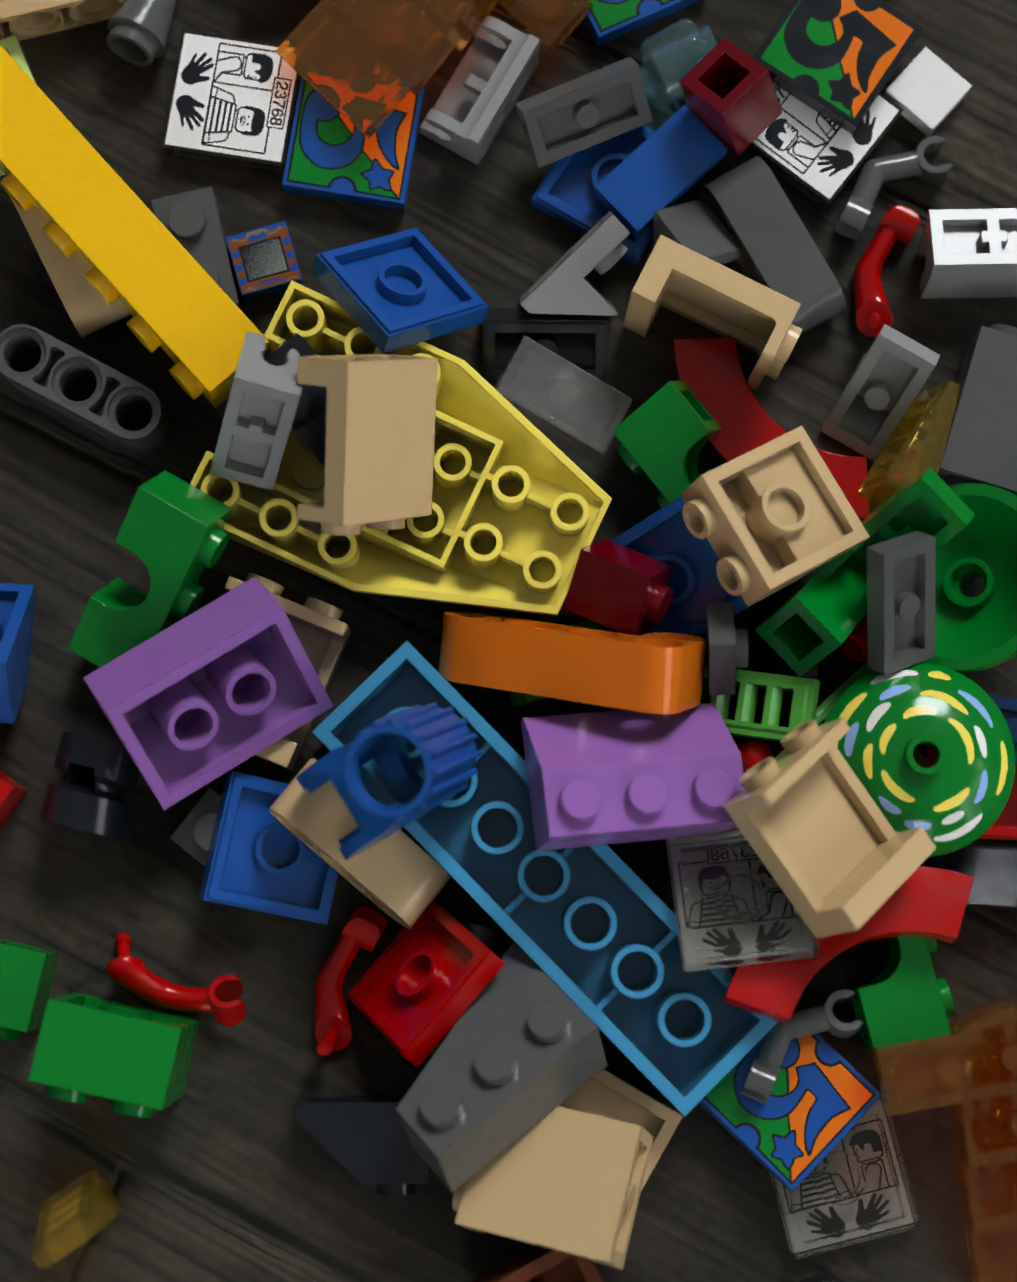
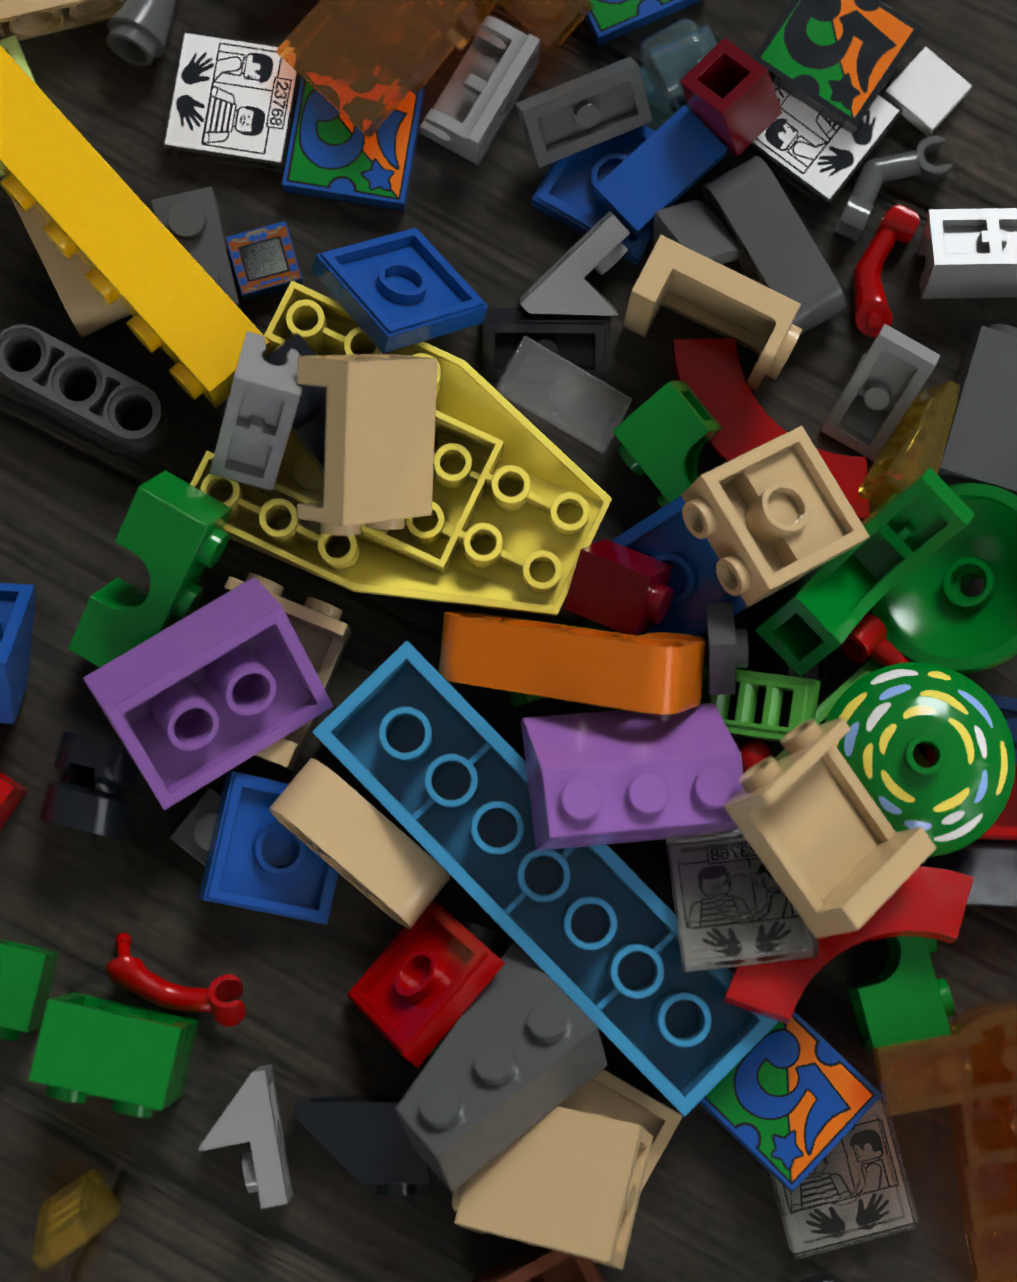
(256, 1119): none -> light grey slope
(331, 1014): red piece -> none
(448, 761): blue piece -> none
(802, 1024): dark grey arm -> none
(901, 602): dark grey plate -> none

